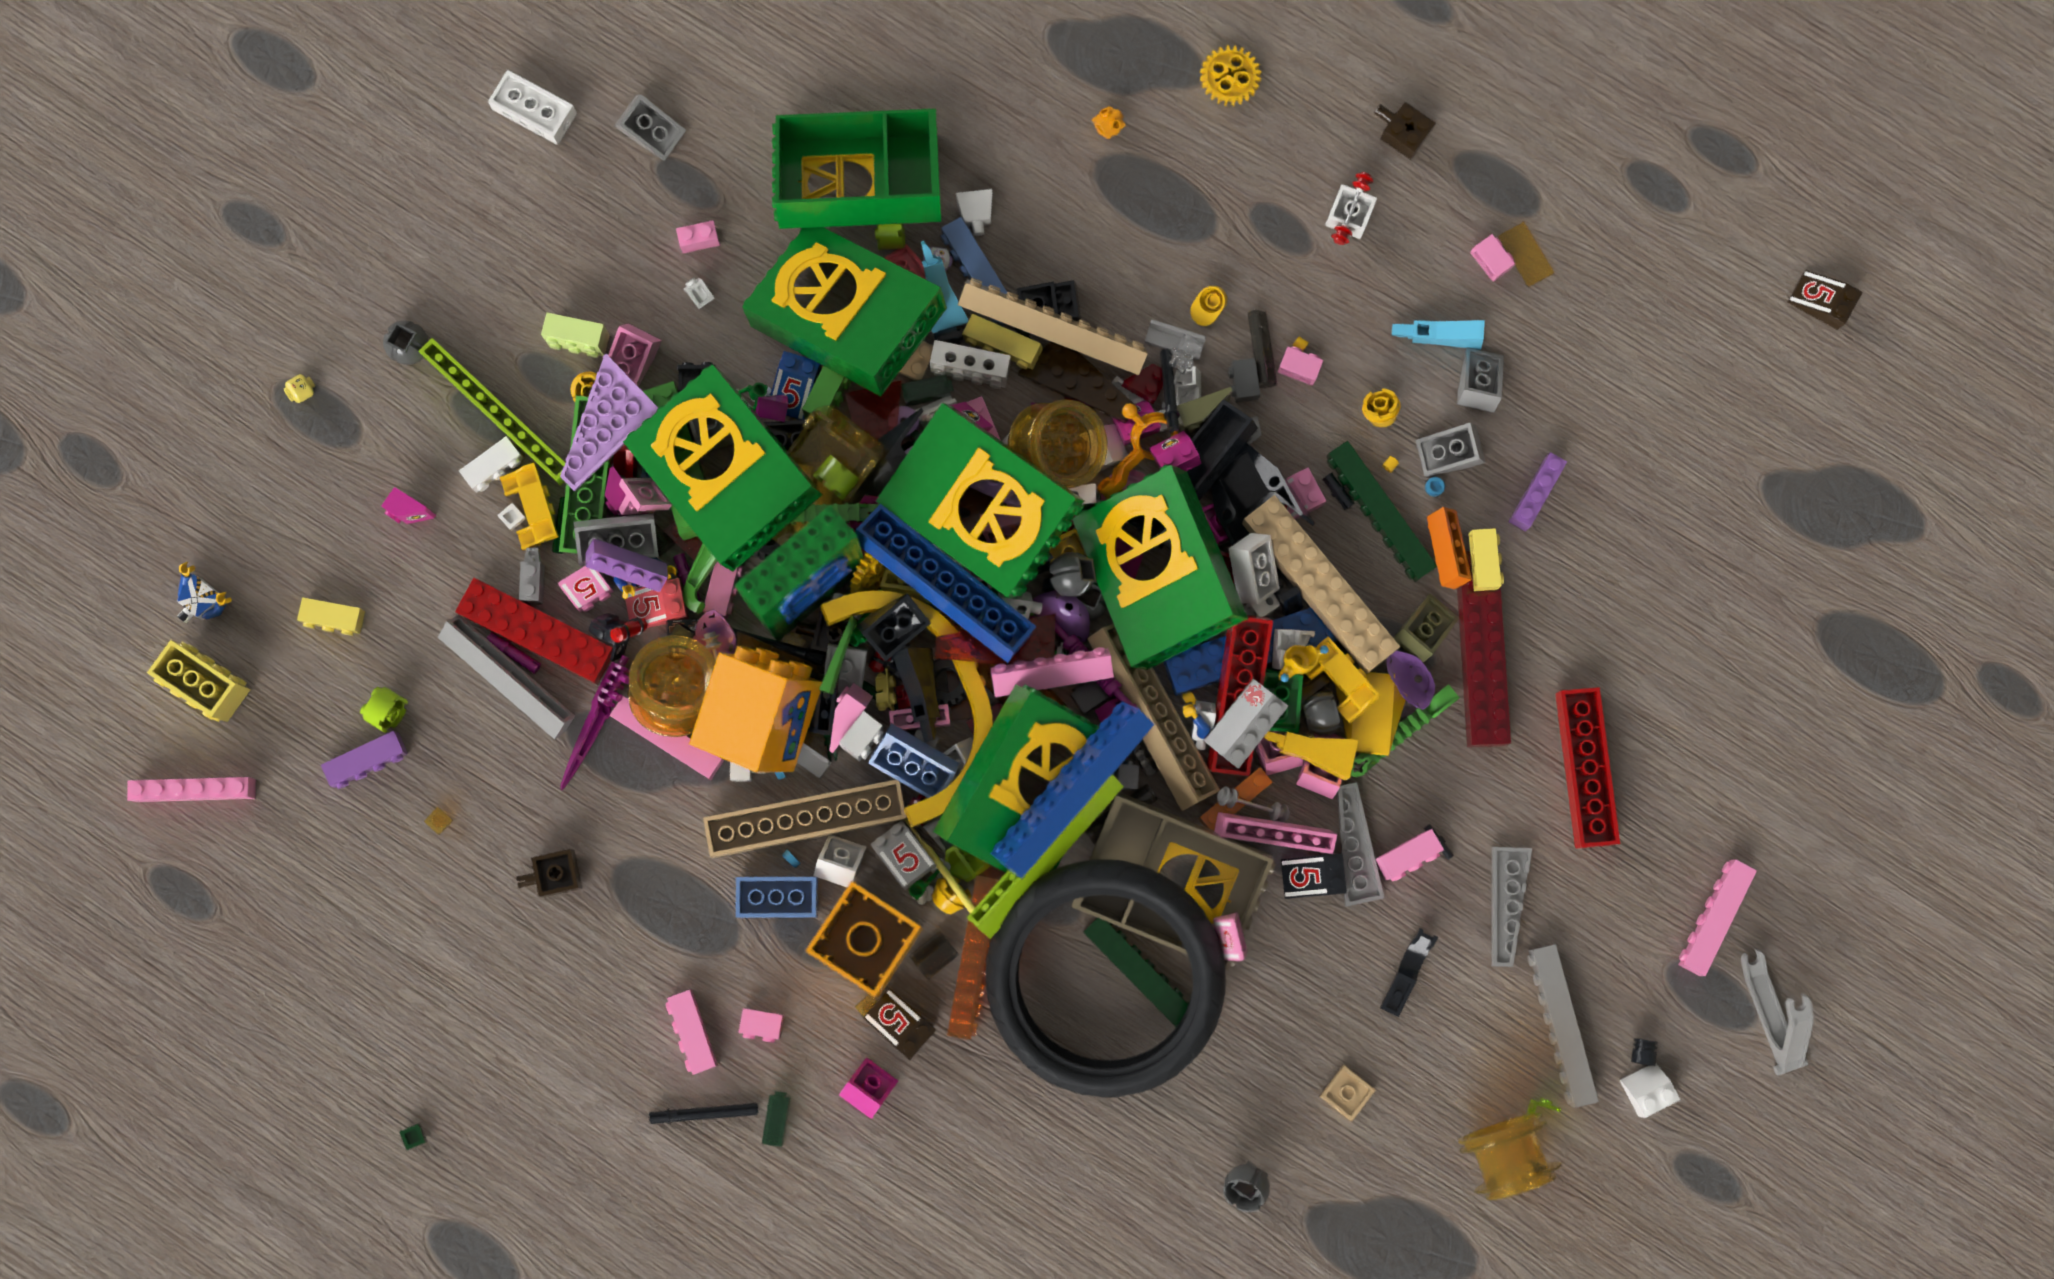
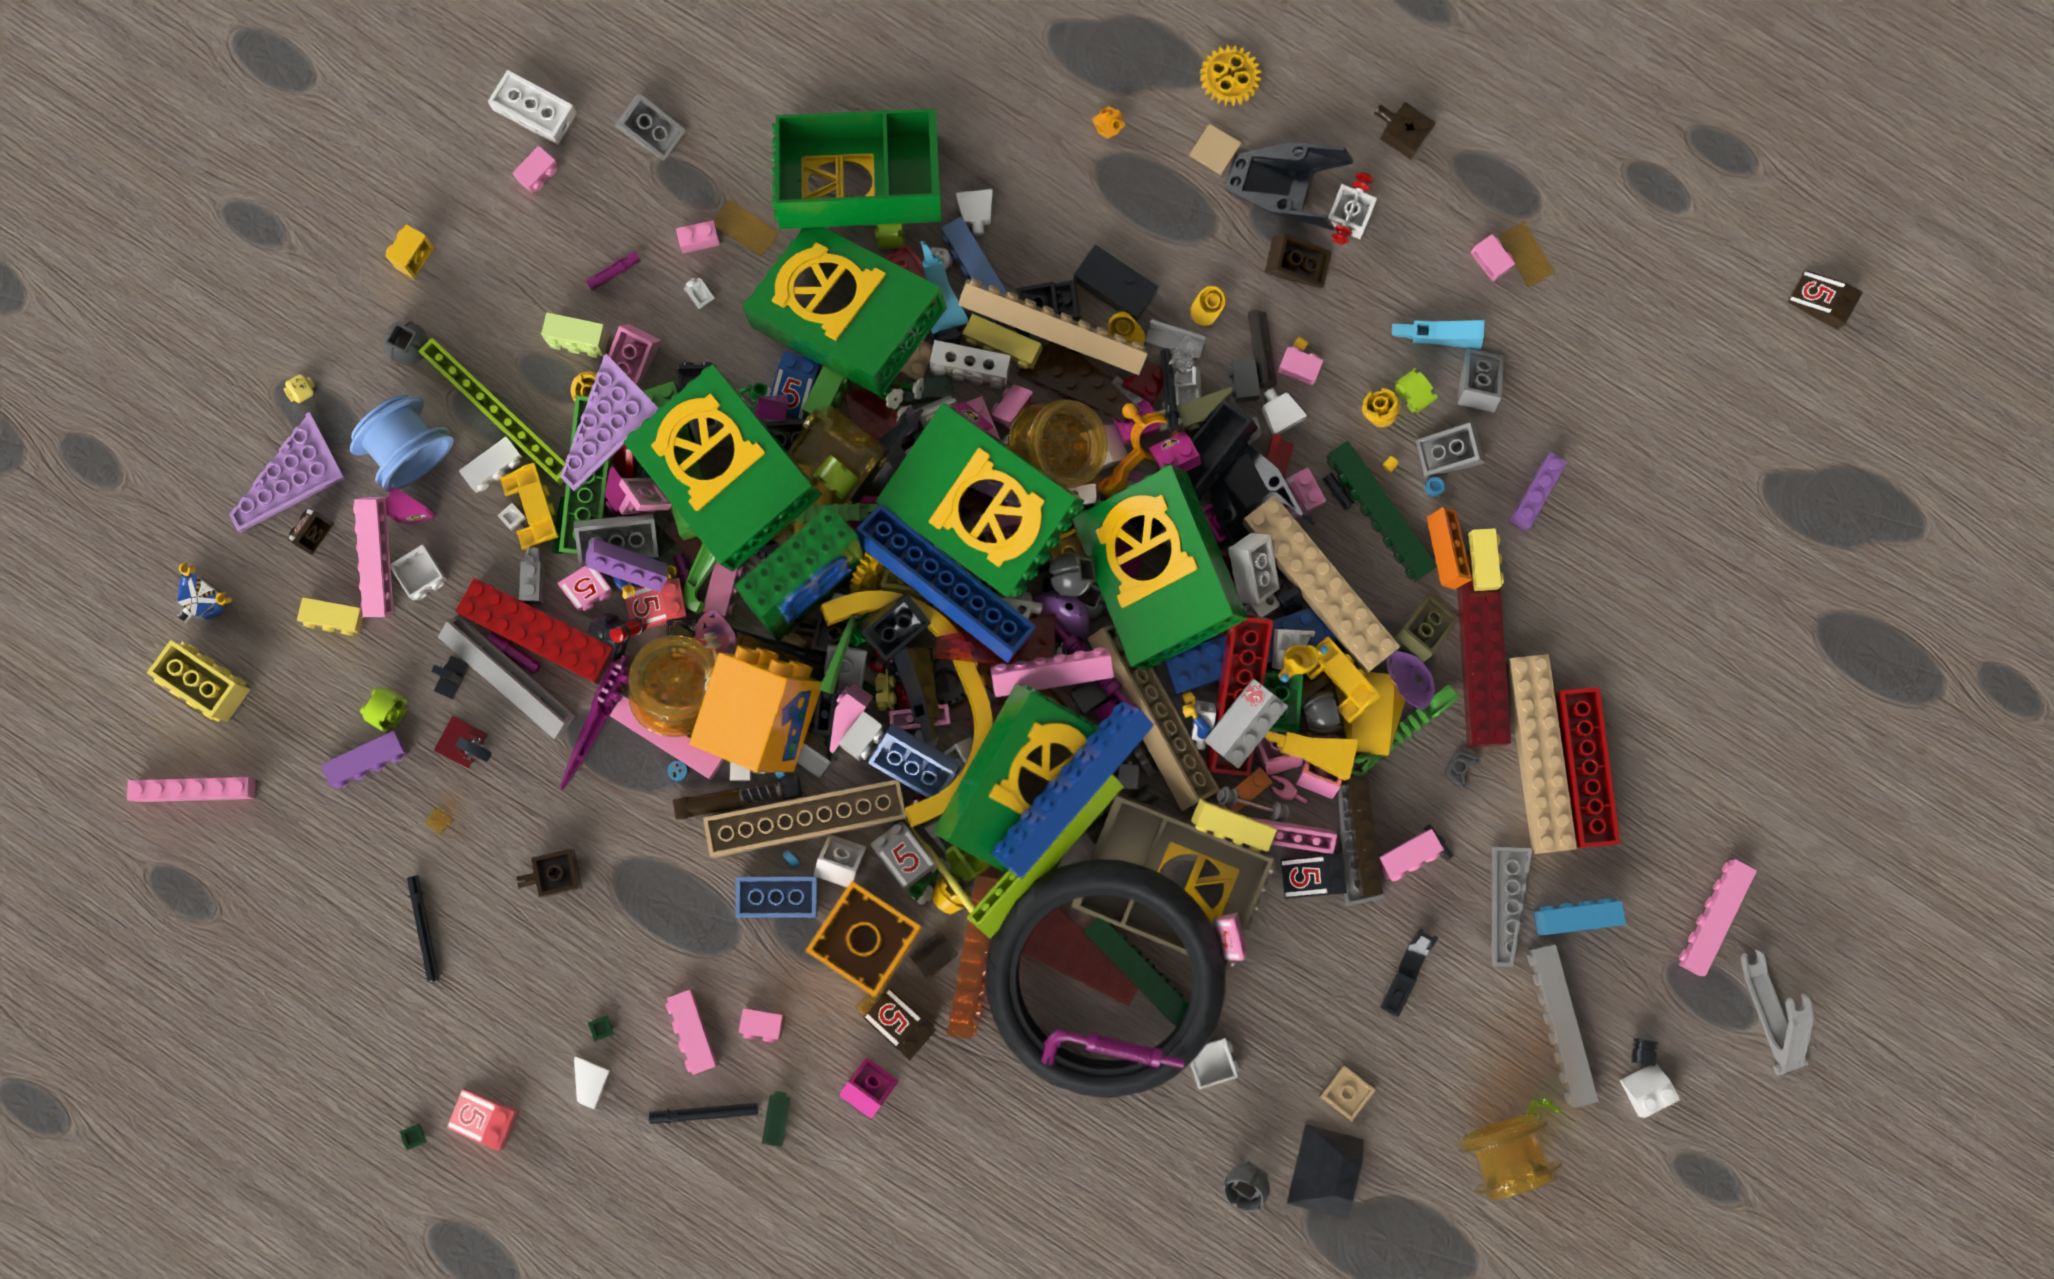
(294, 474): none -> lavender wing
(310, 531): none -> dark brown slope
(373, 556): none -> bright pink brick
(400, 442): none -> light blue wheel
(409, 251): none -> yellow brick
(418, 573): none -> white piece
(422, 928): none -> black axle
(450, 676): none -> black bracket
(462, 743): none -> dark red plate
(483, 1120): none -> coral slope
(535, 170): none -> bright pink brick
(589, 1082): none -> white slope
(601, 1028): none -> dark green plate
(610, 272): none -> magenta pin
(677, 770): none -> dark azure tile
(734, 798): none -> piece
(745, 228): none -> clear yellow piece
(894, 397): none -> white plant
(1013, 402): none -> bright pink slope
(1068, 950): none -> clear red wing
(1110, 1046): none -> magenta piece
(1115, 283): none -> black brick
(1125, 325): none -> yellow cap
(1214, 1064): none -> white piece
(1215, 149): none -> tan tile
(1233, 825): none -> light yellow brick
(1279, 453): none -> red panel
(1281, 176): none -> black windscreen
(1281, 412): none -> white torso
(1289, 790): none -> bright pink hand
(1297, 260): none -> dark brown slope
(1326, 1171): none -> black slope
(1363, 836): none -> dark brown brick
(1415, 390): none -> lime brick
(1458, 767): none -> flat silver piece
(1540, 754): none -> tan brick
(1577, 918): none -> dark azure brick

